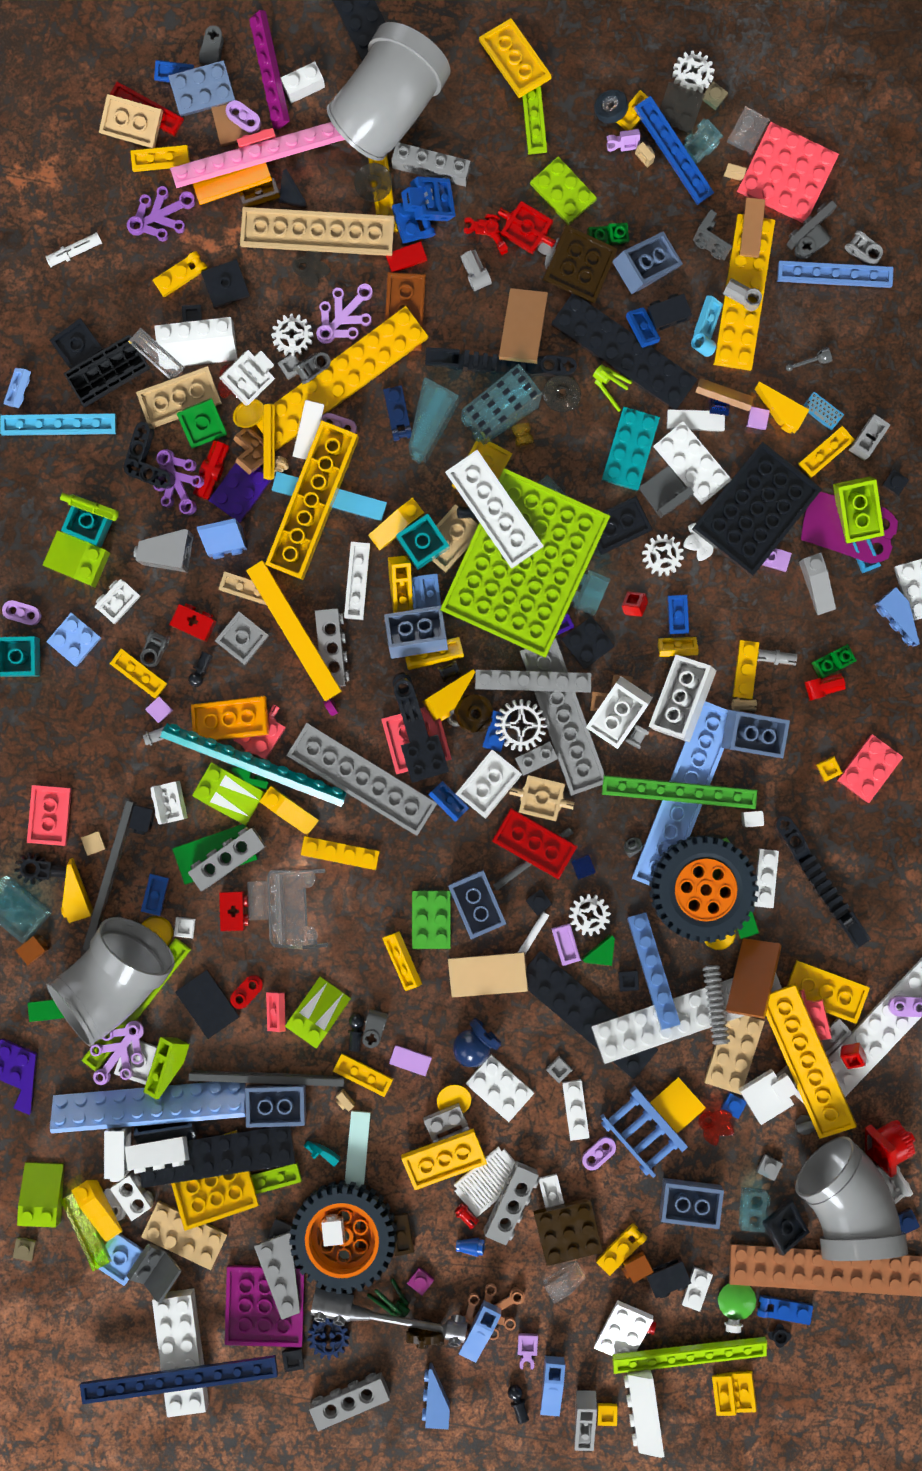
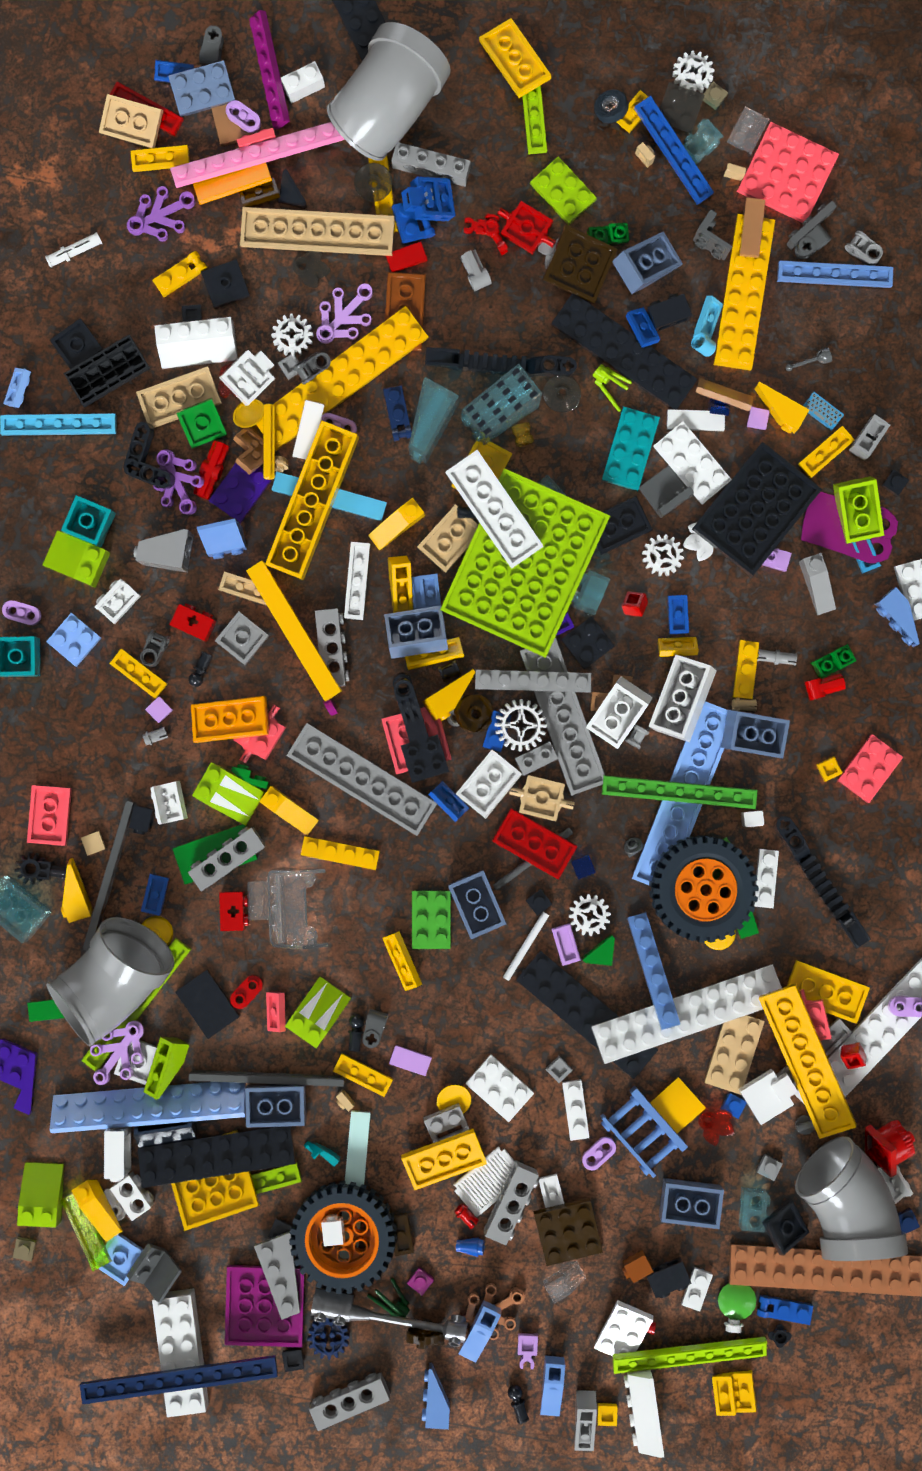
(33, 949): dark orange brick -> none
(90, 506): lime piece -> none
(156, 354): clear tile -> none
(157, 1154): white brick -> none
(184, 927): white tile -> none
(196, 1244): tan plate -> none
(253, 764): teal plate -> none
(422, 541): teal brick -> none
(474, 1045): dark blue tile -> none
(488, 974): tan tile -> none
(523, 326): medium nougat tile -> none
(620, 1249): yellow plate -> none
(626, 141): lavender plate -> none
(628, 980): black plate -> none
(716, 1005): light grey piece -> none
(740, 294): light grey piece -> none
(753, 978): dark orange tile -> none

